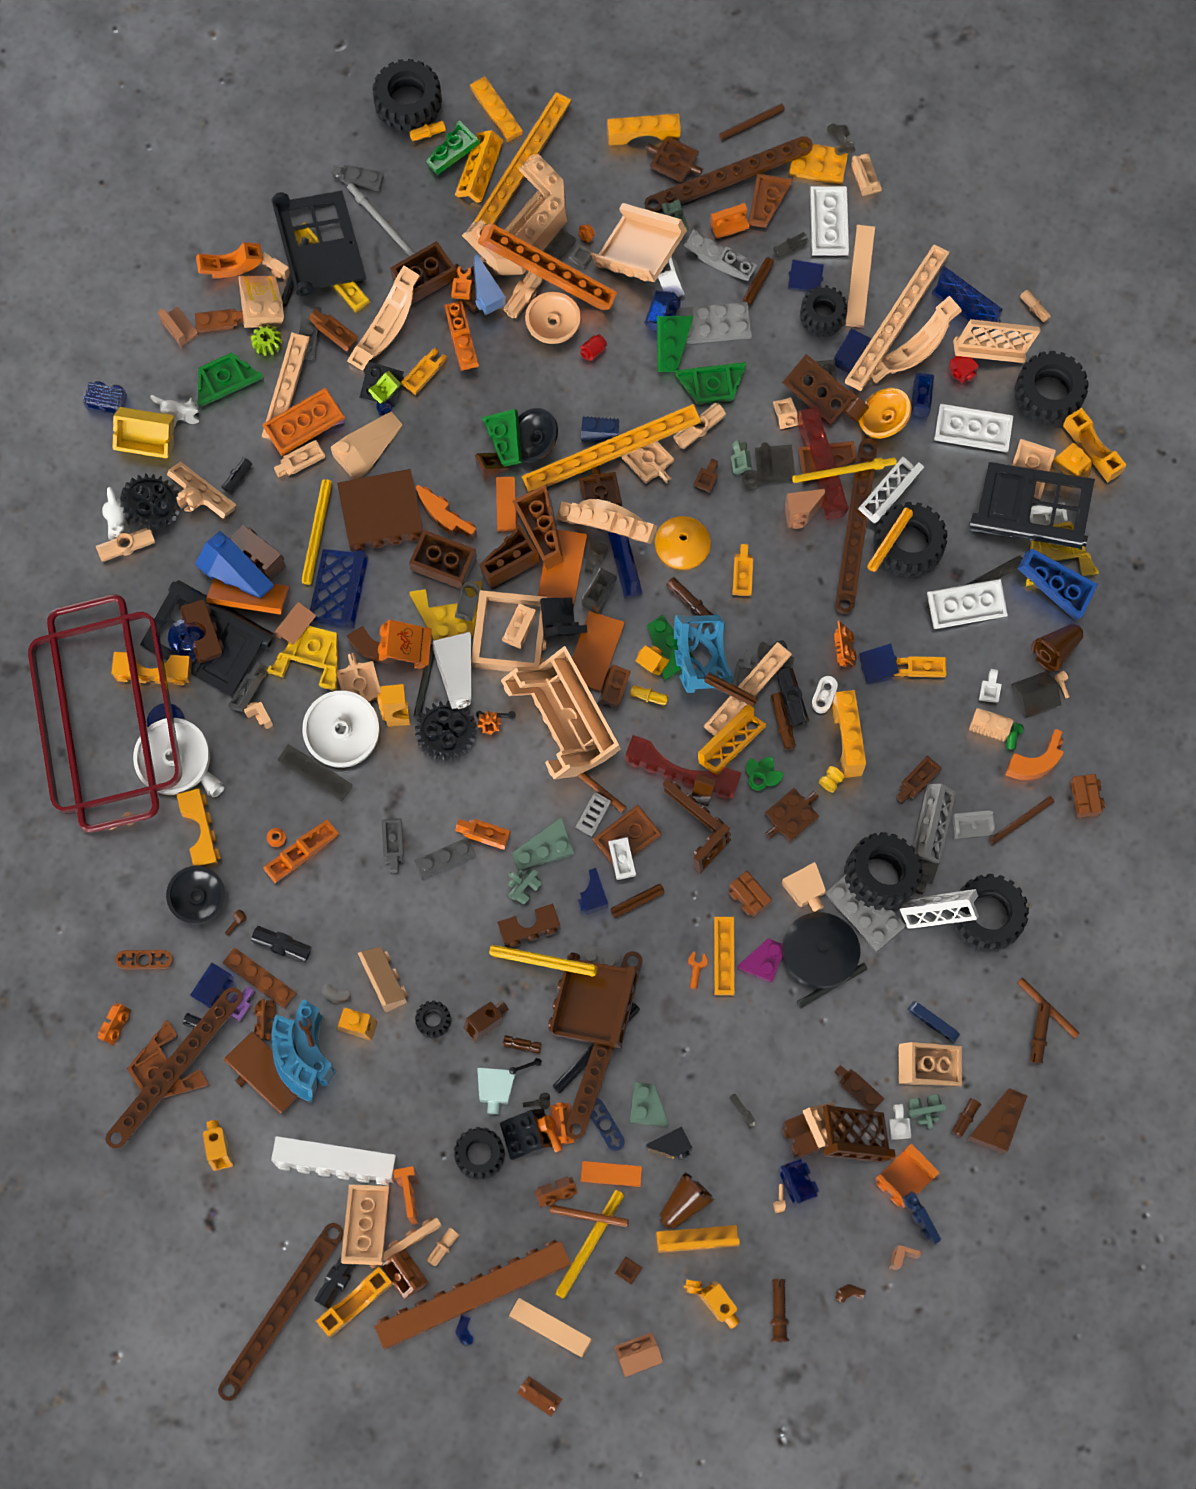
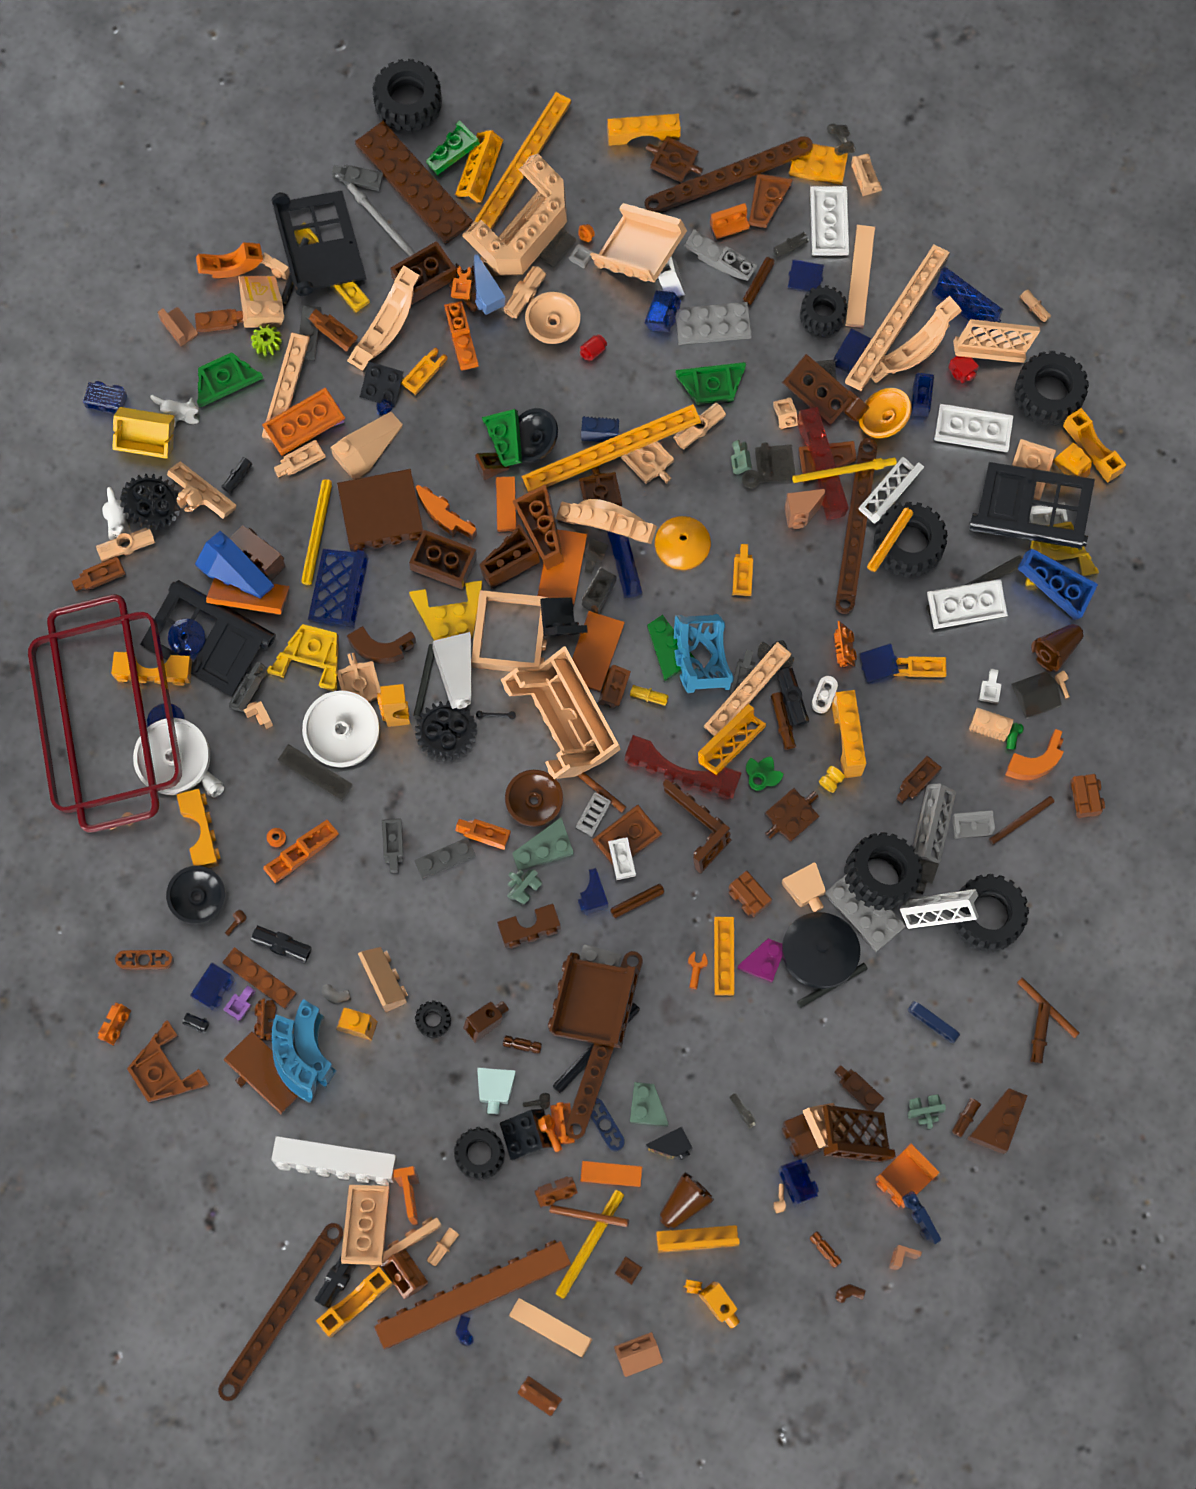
(99, 574): none -> dark orange hinge
(174, 1068): reddish brown plate -> none
(198, 615): reddish brown arch -> none
(217, 1146): light orange torso -> none
(295, 623): nougat panel -> none
(307, 1032): reddish brown hand -> none
(384, 387): lime bracket -> none
(405, 643): orange panel -> none
(414, 182): none -> reddish brown plate
(427, 131): light orange axle -> none
(467, 605): dark grey piece -> none
(489, 722): orange gear -> none
(496, 109): light orange plate -> none
(519, 626): light nougat hinge -> none
(529, 786): none -> reddish brown dish
(537, 1061): black hinge -> none
(543, 960): yellow axle -> none
(547, 267): orange brick -> none
(652, 659): light orange brick -> none
(671, 340): green wing -> none
(675, 210): sand green hips -> none
(695, 605): reddish brown pin -> none
(703, 789): reddish brown tile -> none
(706, 477): reddish brown plate -> none
(730, 689): reddish brown axle -> none
(756, 119): reddish brown bar -> none
(779, 1321): reddish brown pin -> none
(825, 1249): none -> dark orange axle
(899, 1126): white plate -> none
(930, 1064): light nougat slope -> none

